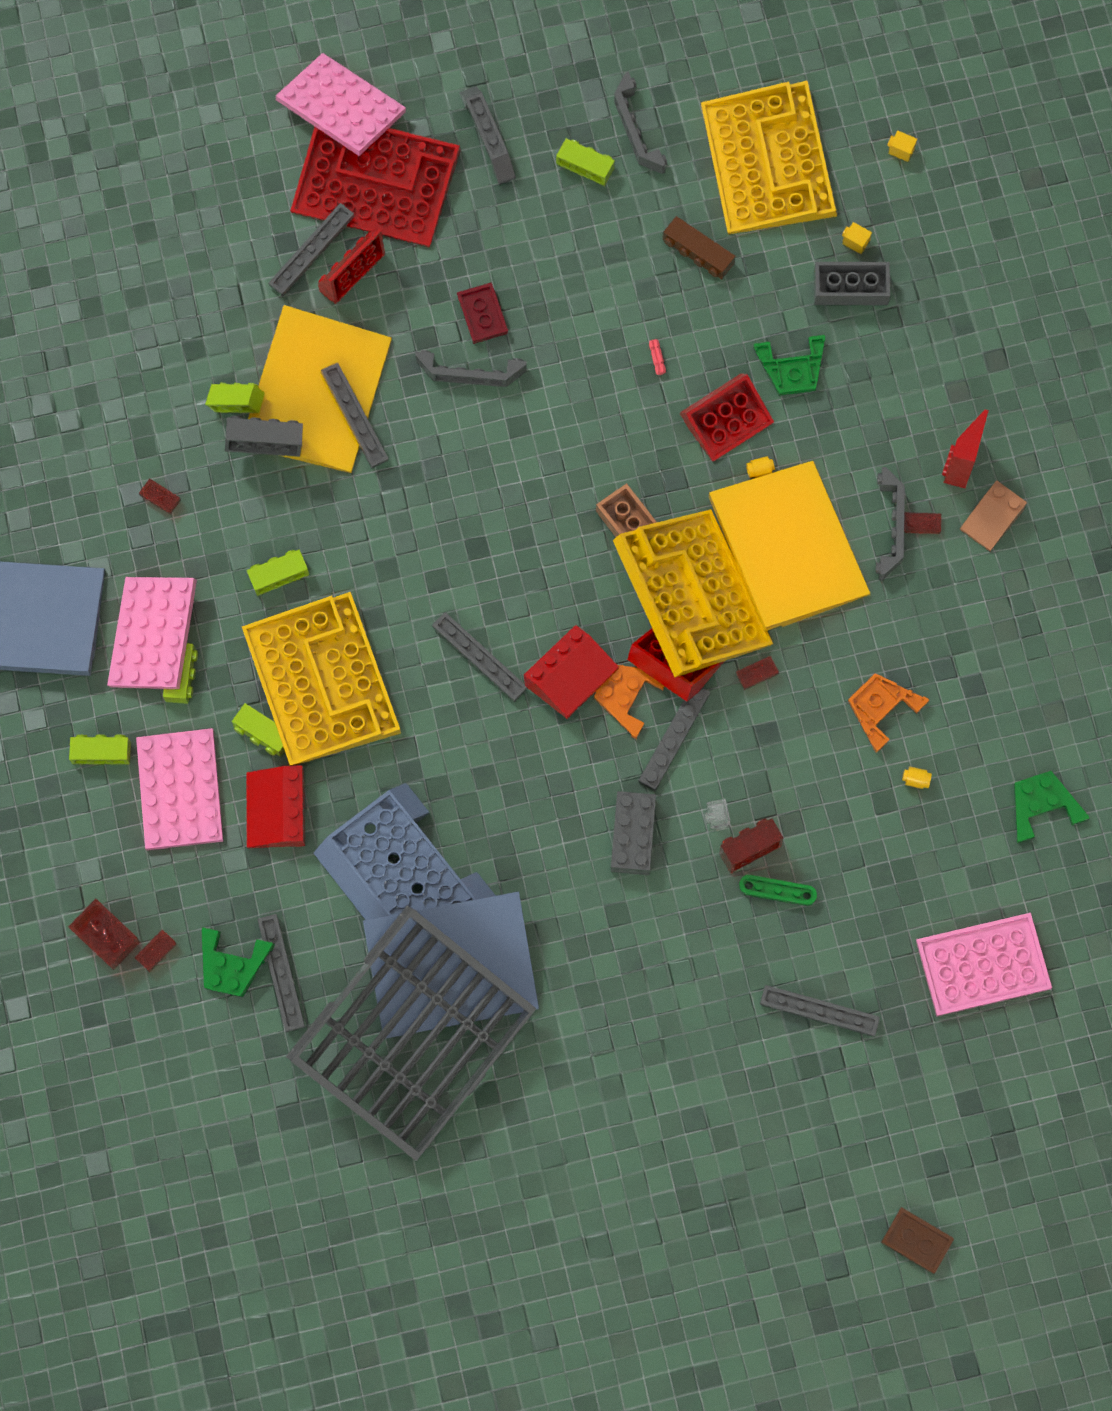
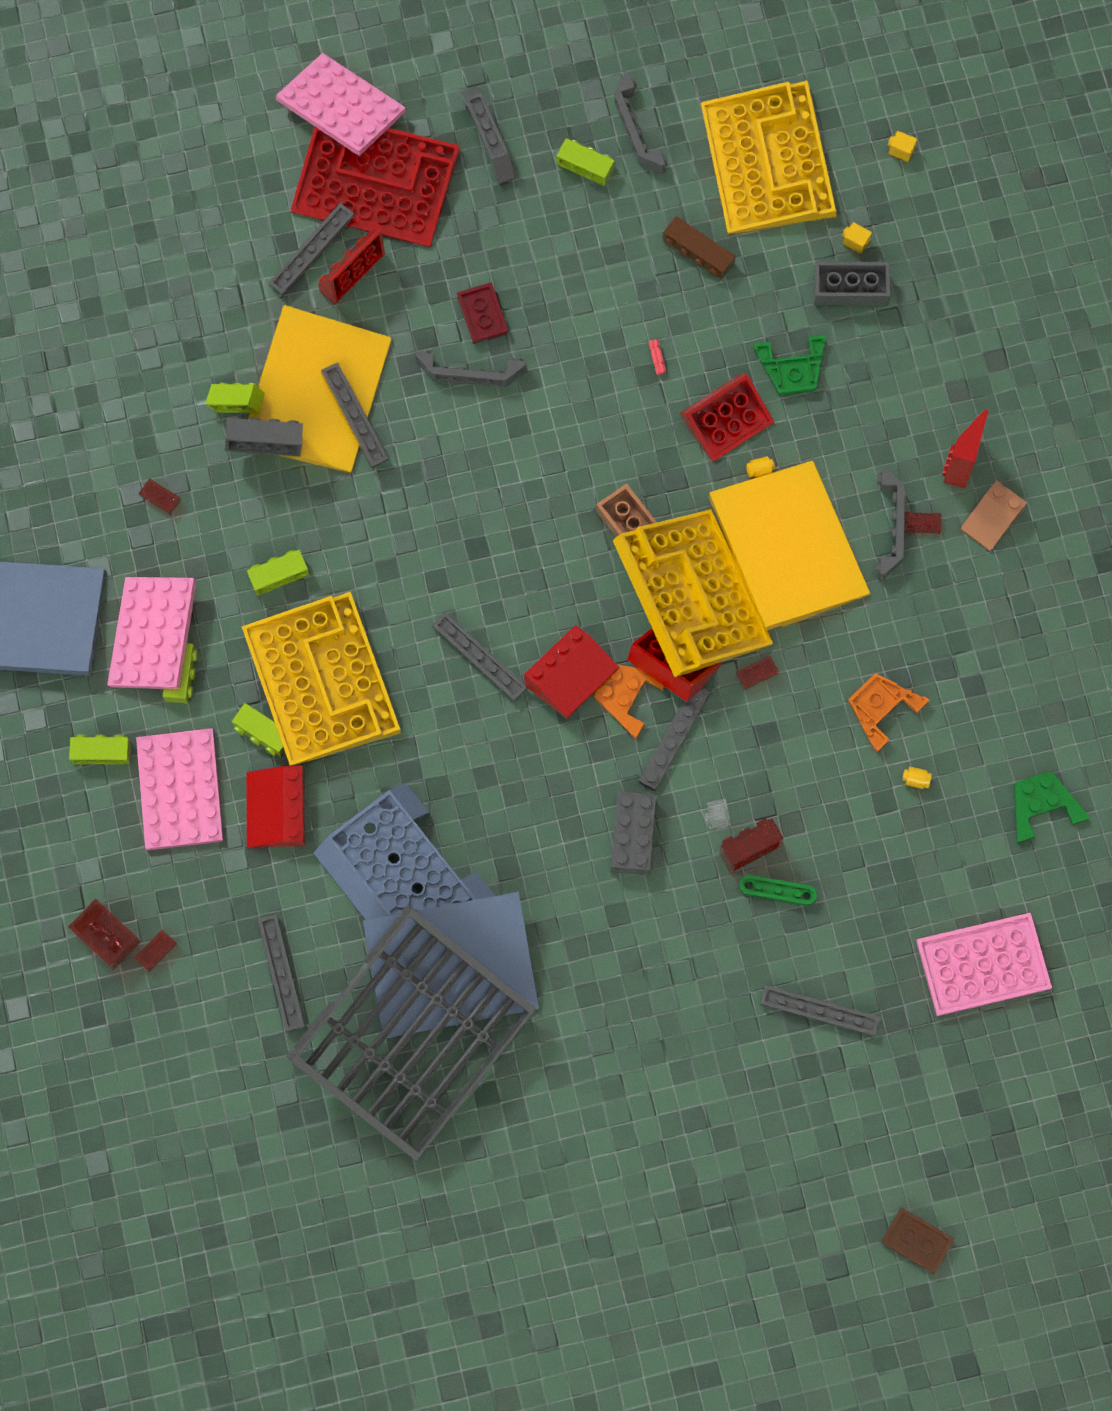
(230, 972): green wing -> none

